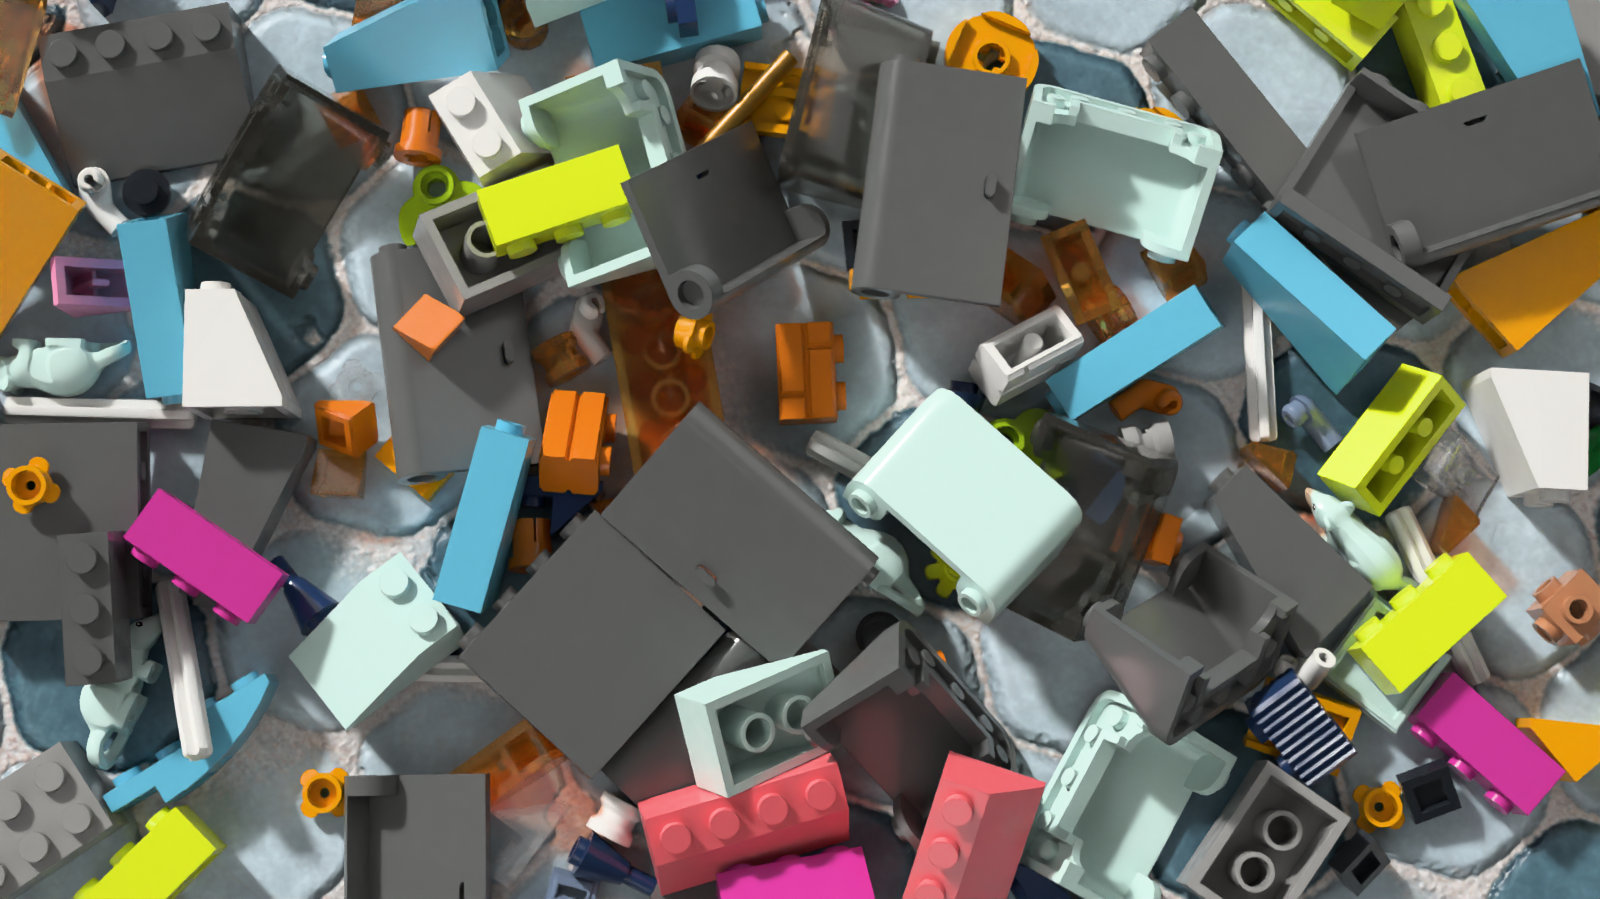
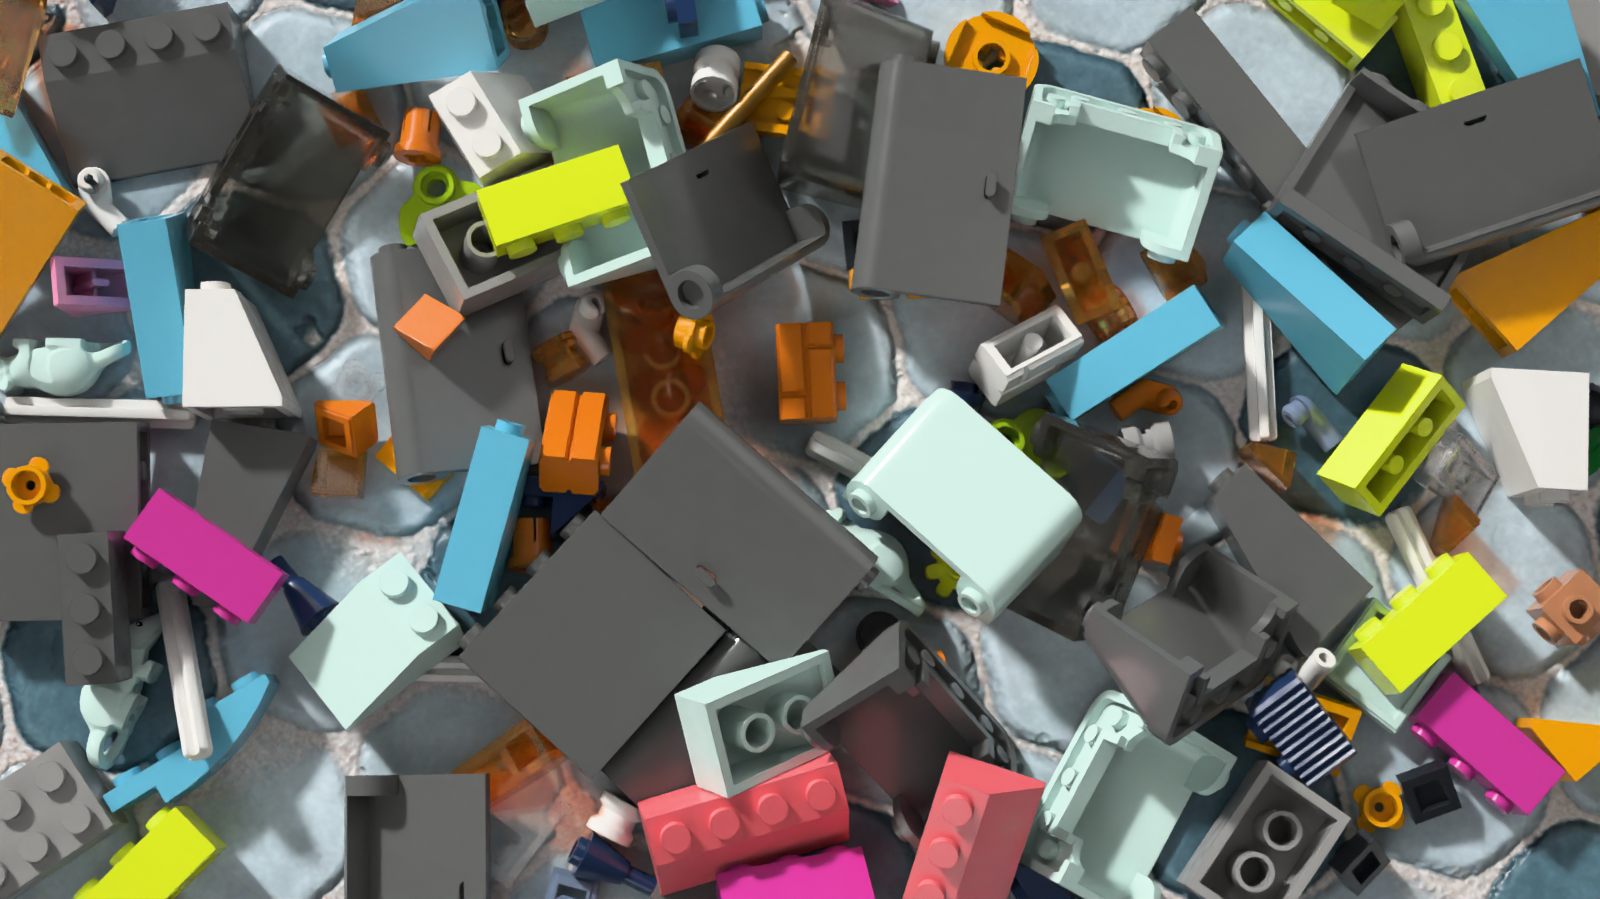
(146, 192): black plate -> none
(312, 785): light orange plate -> none
(1357, 544): light aqua animal -> none

